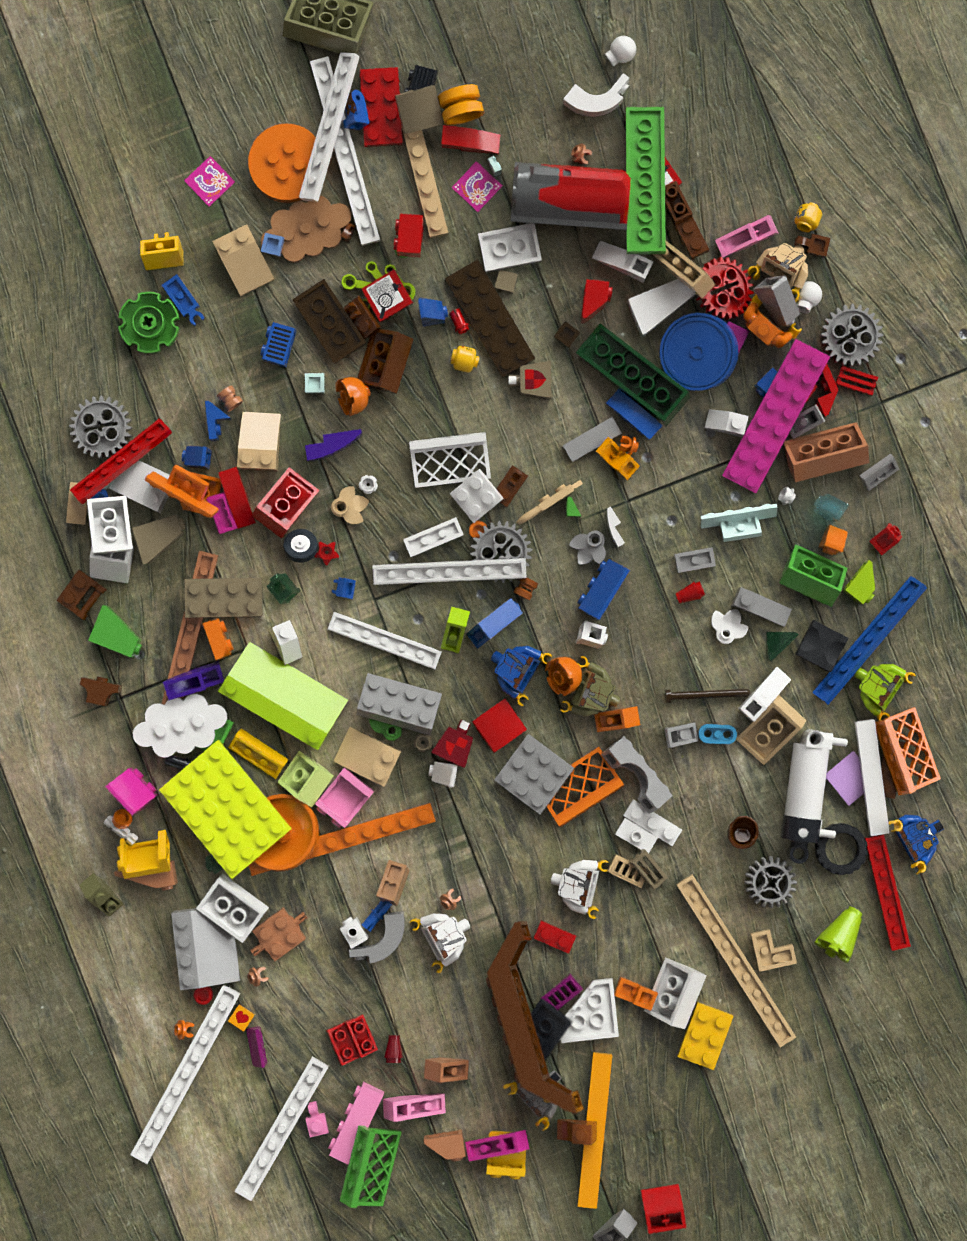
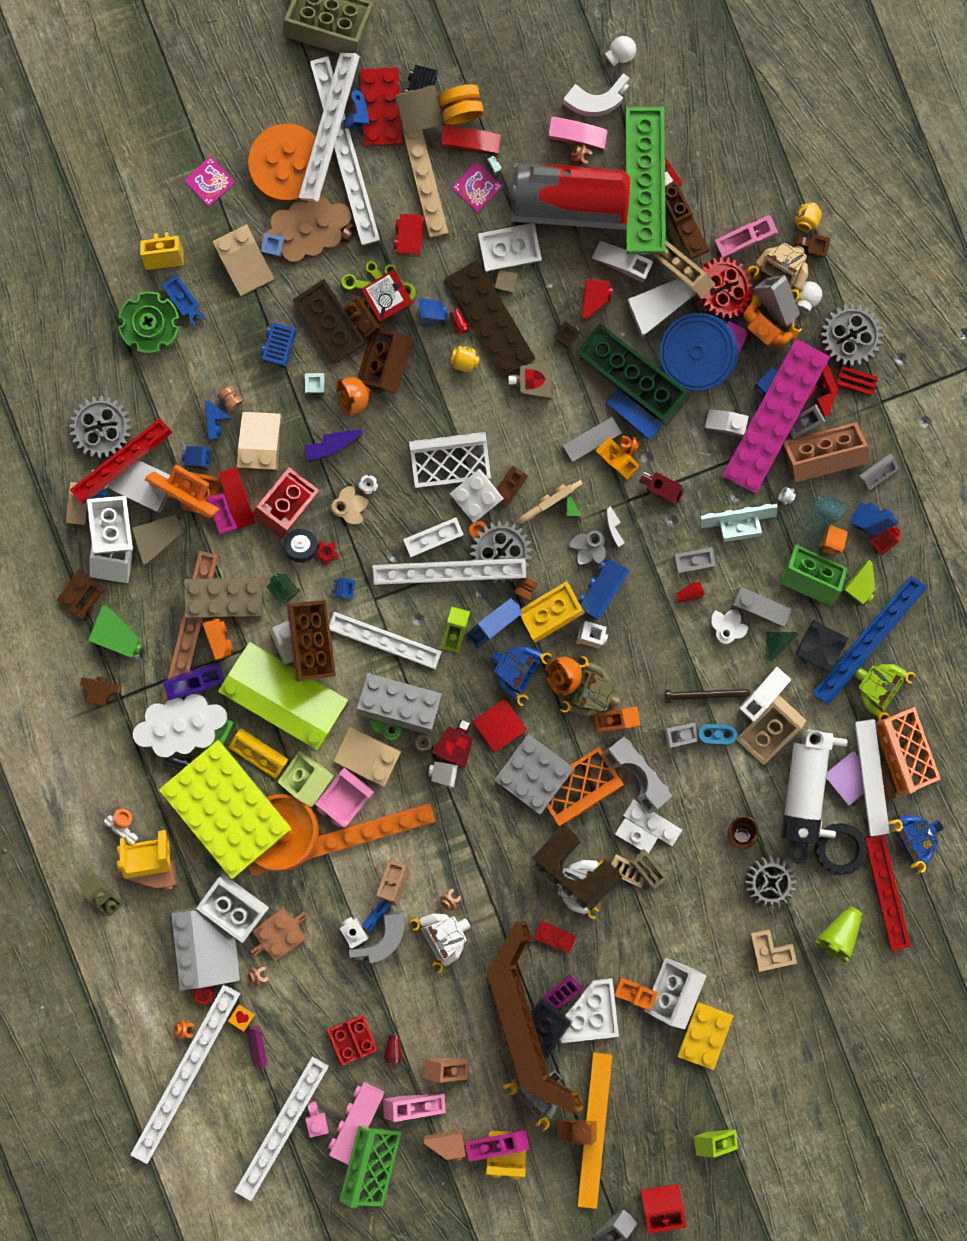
(132, 790): dark pink slope -> none
(311, 640): none -> reddish brown slope
(551, 611): none -> yellow plate
(577, 133): none -> bright pink slope
(588, 890): none -> dark brown arch
(669, 492): none -> dark red torso
(715, 1143): none -> lime slope
(736, 960): tan plate -> none
(871, 519): none -> blue slope

